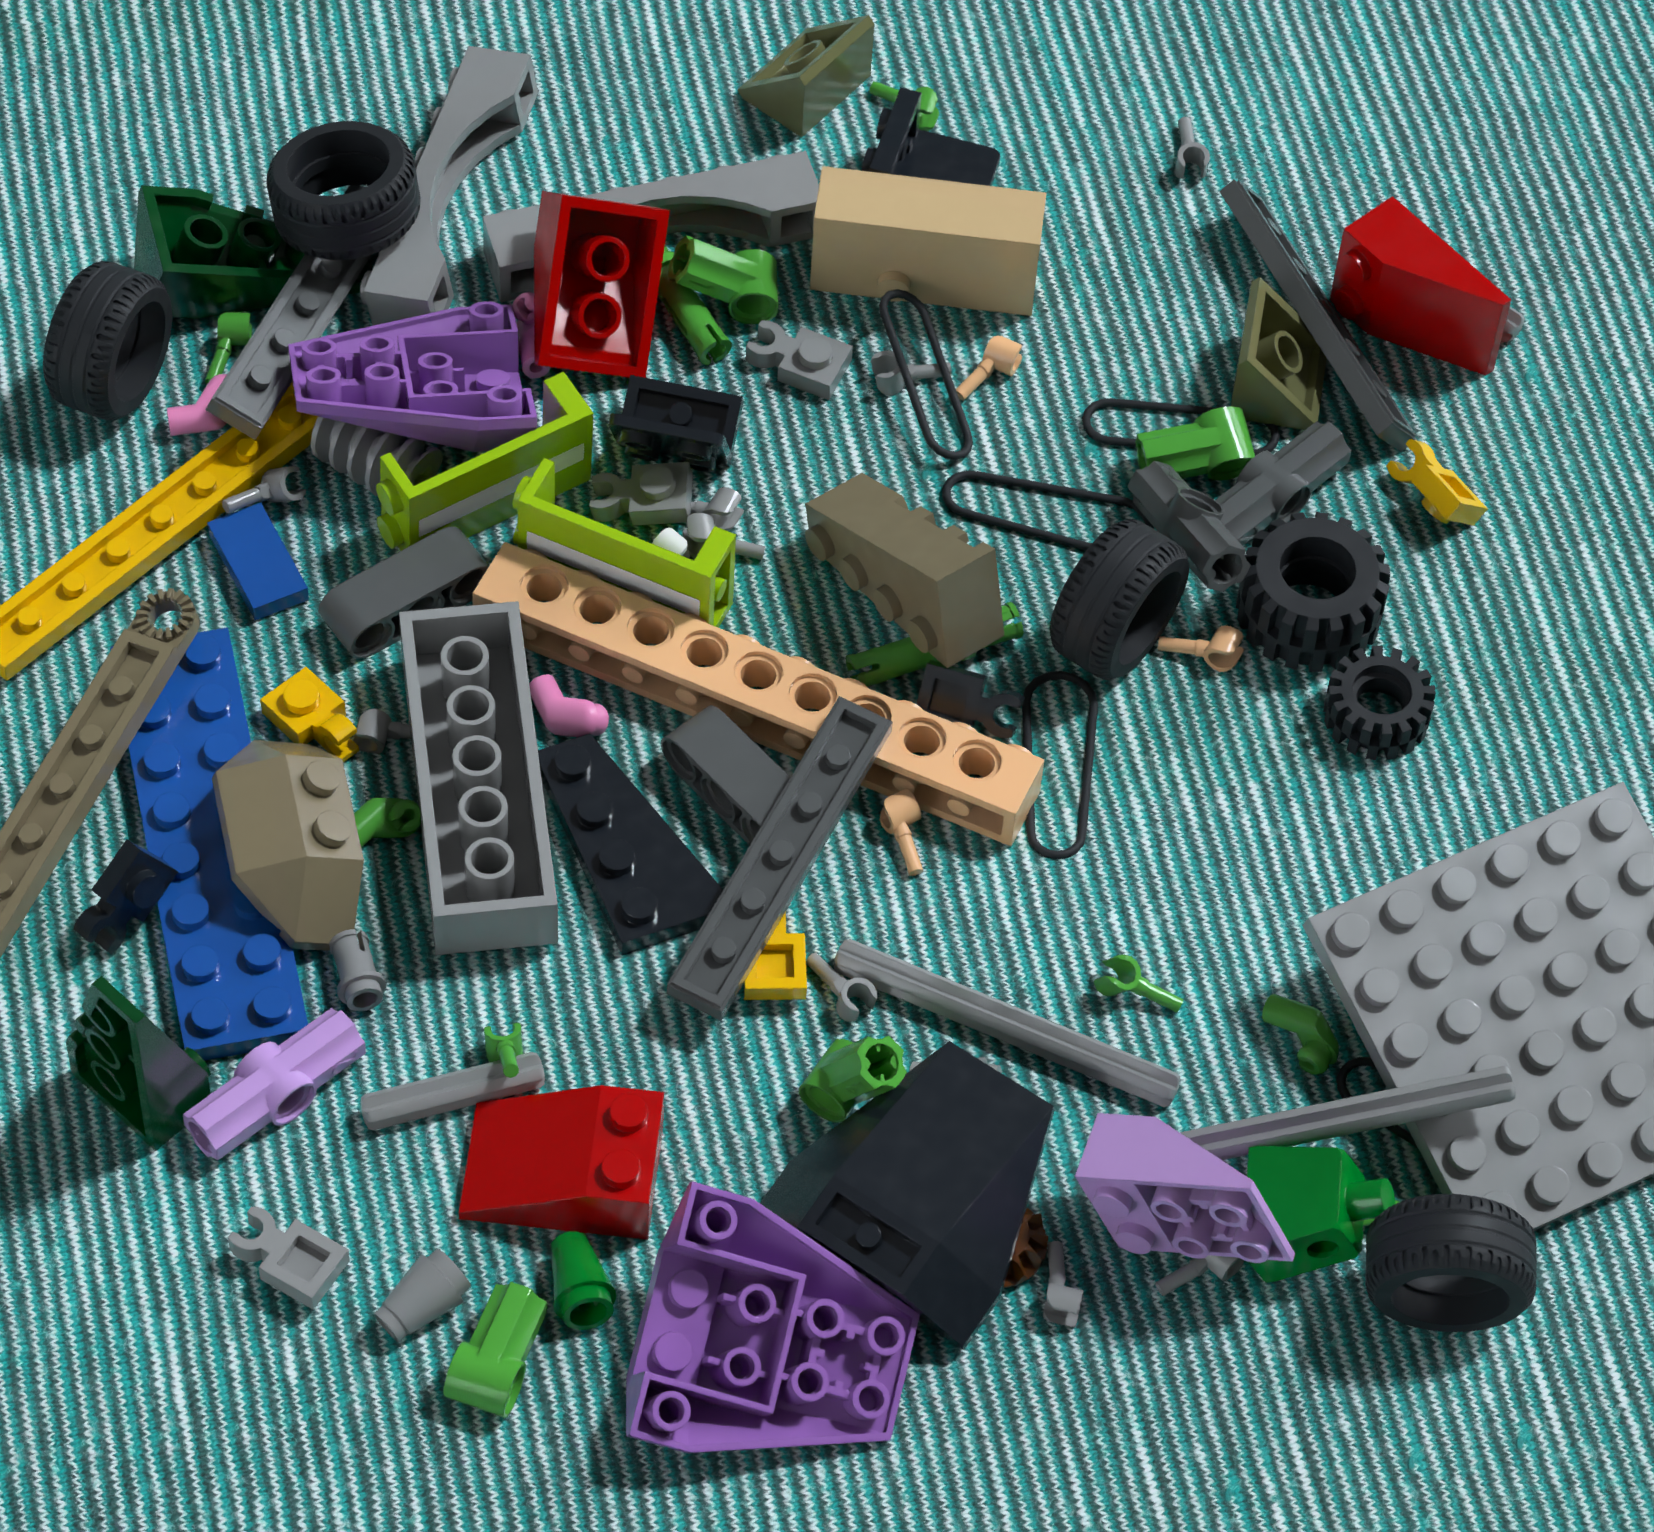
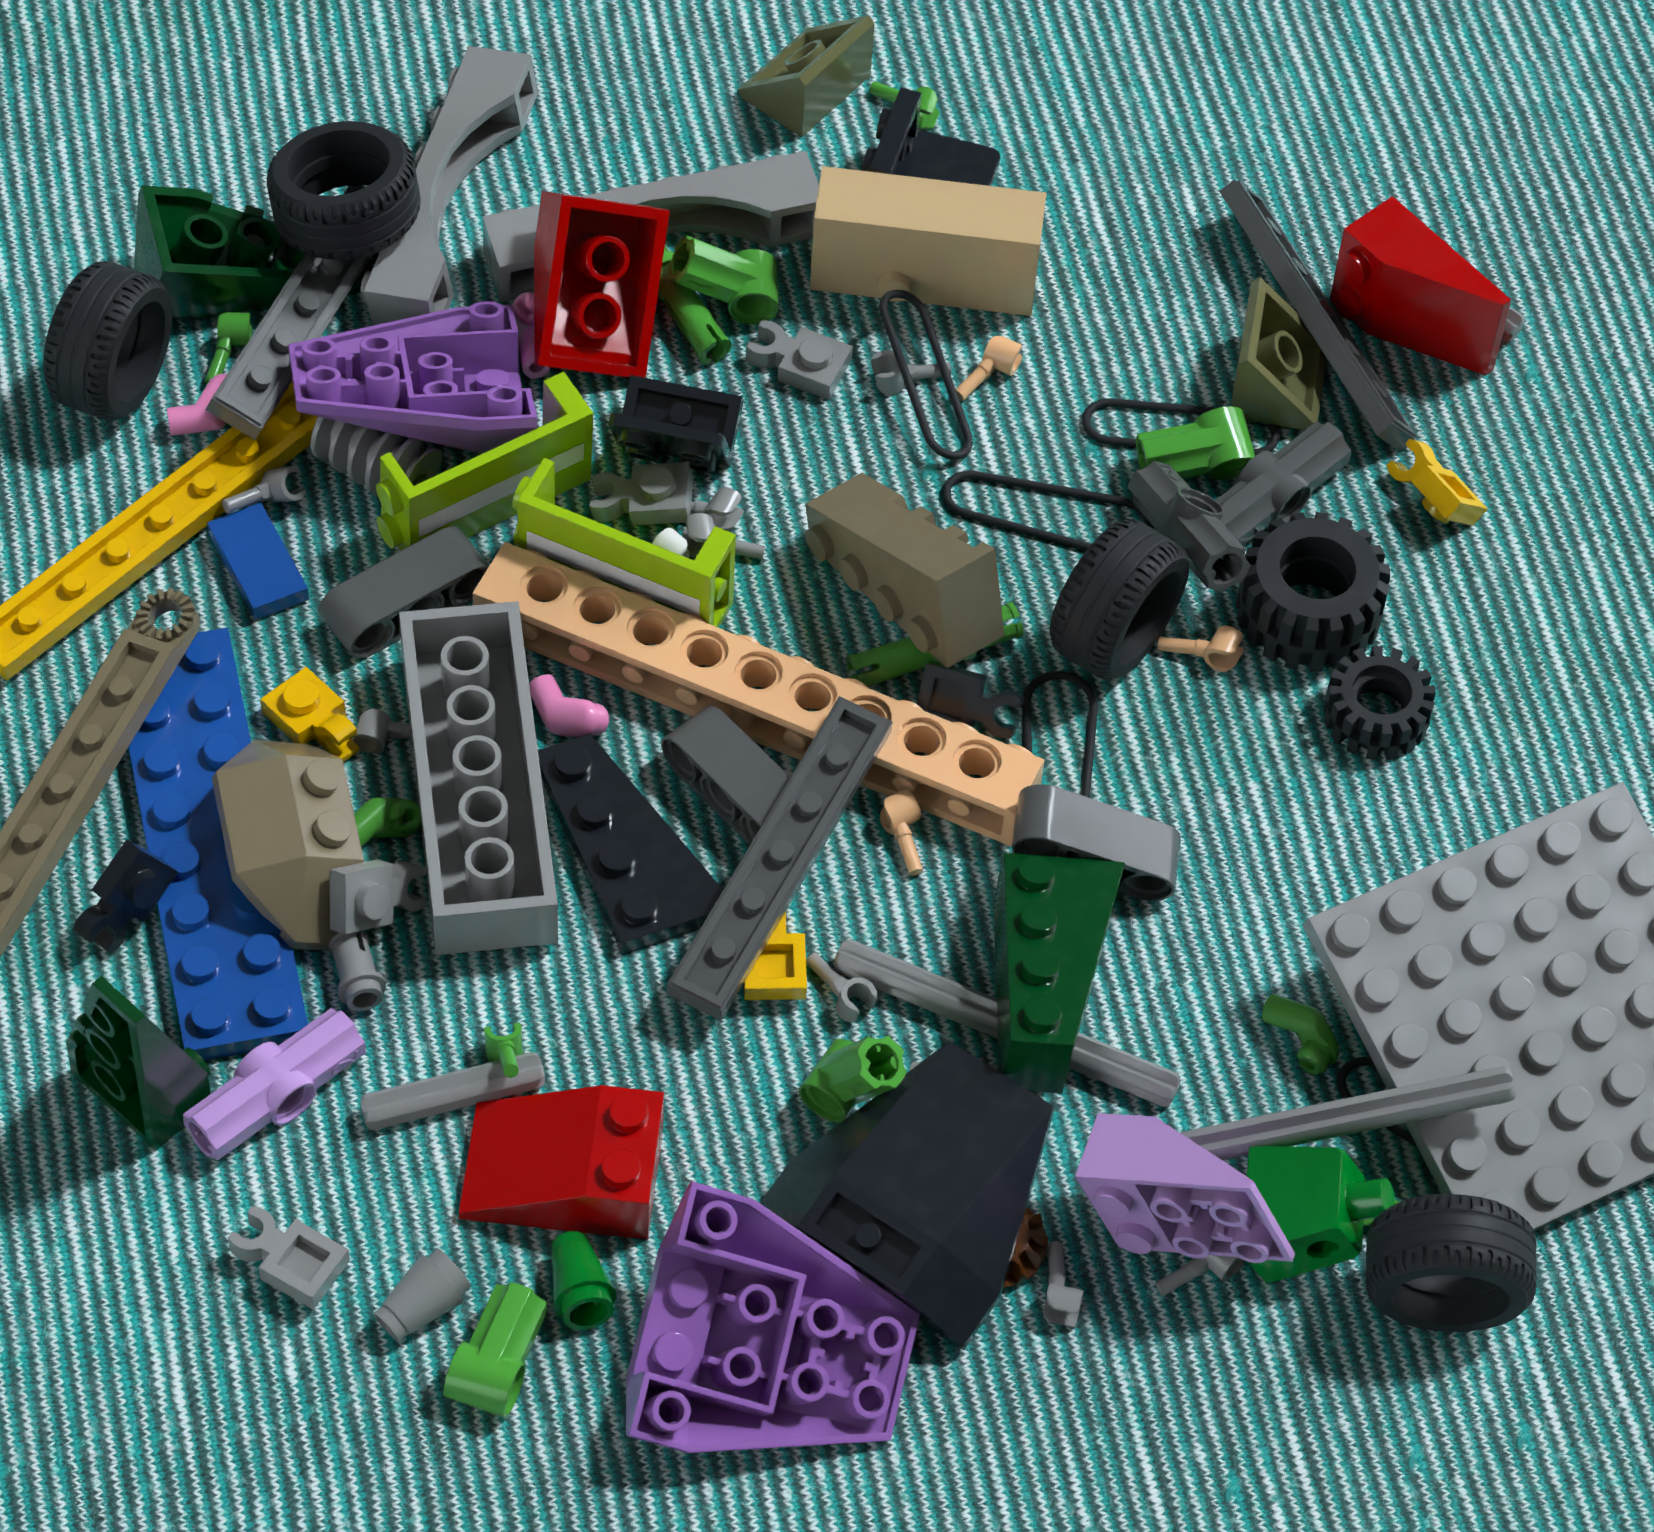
(367, 891): none -> light grey plate
(1047, 952): none -> dark green wedge
(1076, 826): none -> beam
(1131, 980): bright green hand -> none
(1190, 150): light grey hand -> none

